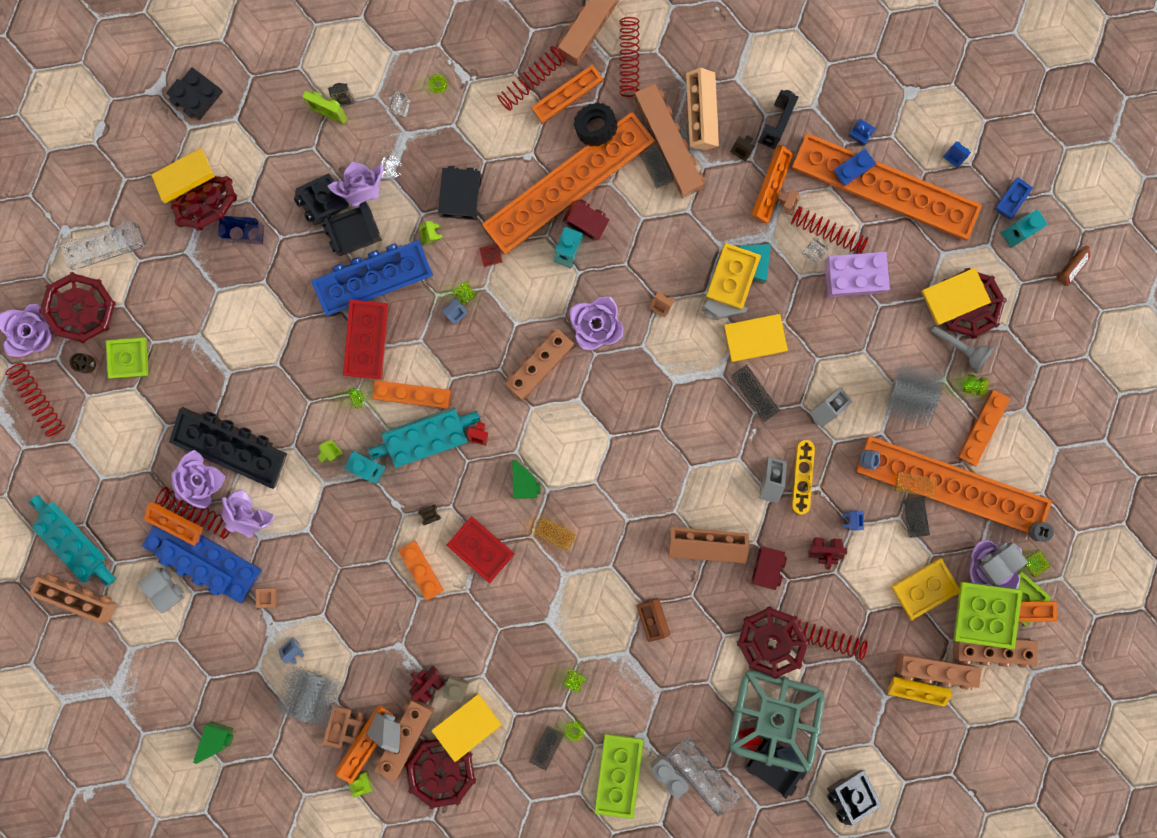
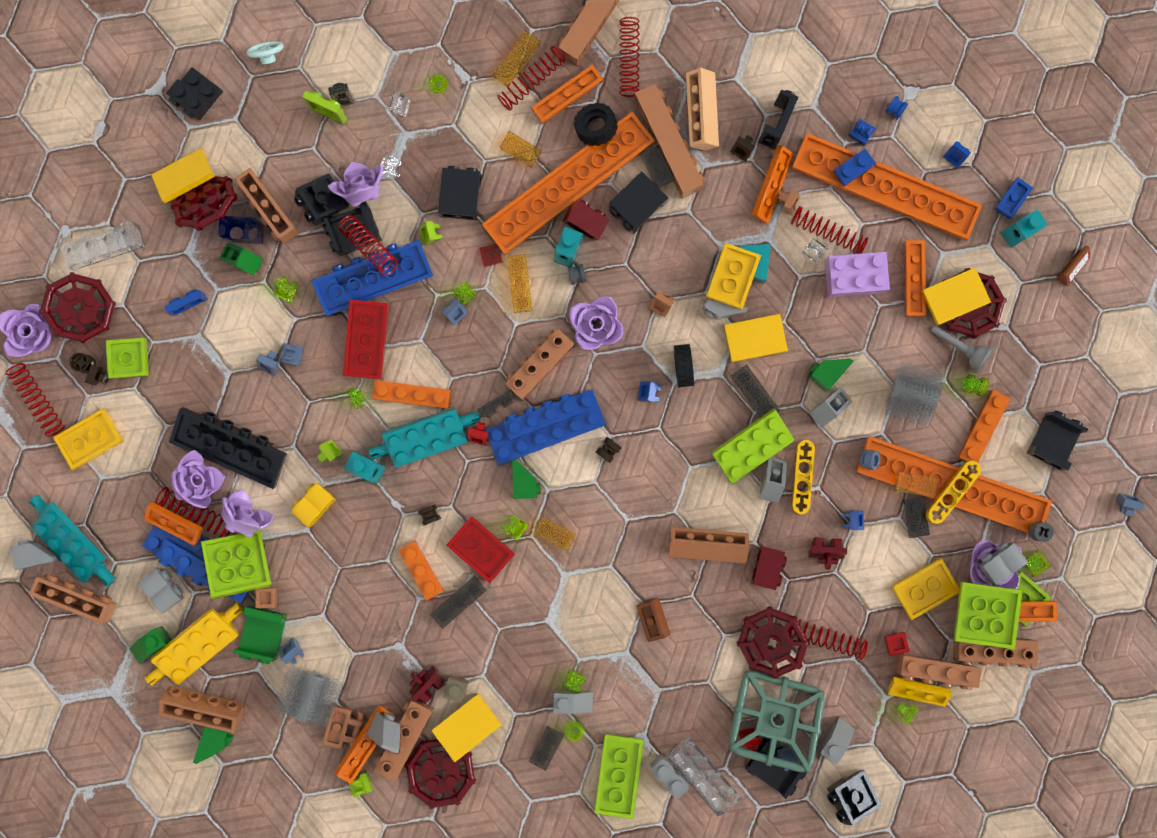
(31, 555): none -> light grey slope
(88, 439): none -> yellow tile
(95, 375): none -> dark brown tile
(150, 644): none -> green slope
(180, 305): none -> blue plate
(195, 645): none -> yellow plate
(201, 709): none -> nougat brick
(235, 564): none -> lime plate
(241, 258): none -> green slope
(261, 634): none -> green panel
(265, 51): none -> light aqua piece
(266, 205): none -> nougat brick
(268, 363): none -> sand blue tile
(285, 290): none -> clear neon green tile
(291, 354): none -> sand blue tile
(313, 504): none -> yellow brick
(375, 240): none -> red piece
(458, 602): none -> clear smoke plate
(490, 408): none -> clear smoke plate
(515, 528): none -> clear neon green tile
(516, 58): none -> clear yellow plate
(519, 283): none -> clear yellow plate
(520, 149): none -> clear yellow plate
(545, 426): none -> blue plate
(572, 702): none -> light grey slope
(576, 274): none -> dark grey wheel
(610, 445): none -> dark brown wheel
(637, 202): none -> black panel
(647, 392): none -> blue tile
(683, 365): none -> black tyre
(752, 446): none -> lime plate
(828, 372): none -> green slope
(836, 740): none -> light grey slope
(896, 107): none -> blue wheel
(896, 643): none -> red plate
(909, 713): none -> clear neon green tile
(914, 278): none -> orange plate
(953, 492): none -> yellow beam
(1056, 440): none -> black panel
(1129, 503): none -> sand blue tile

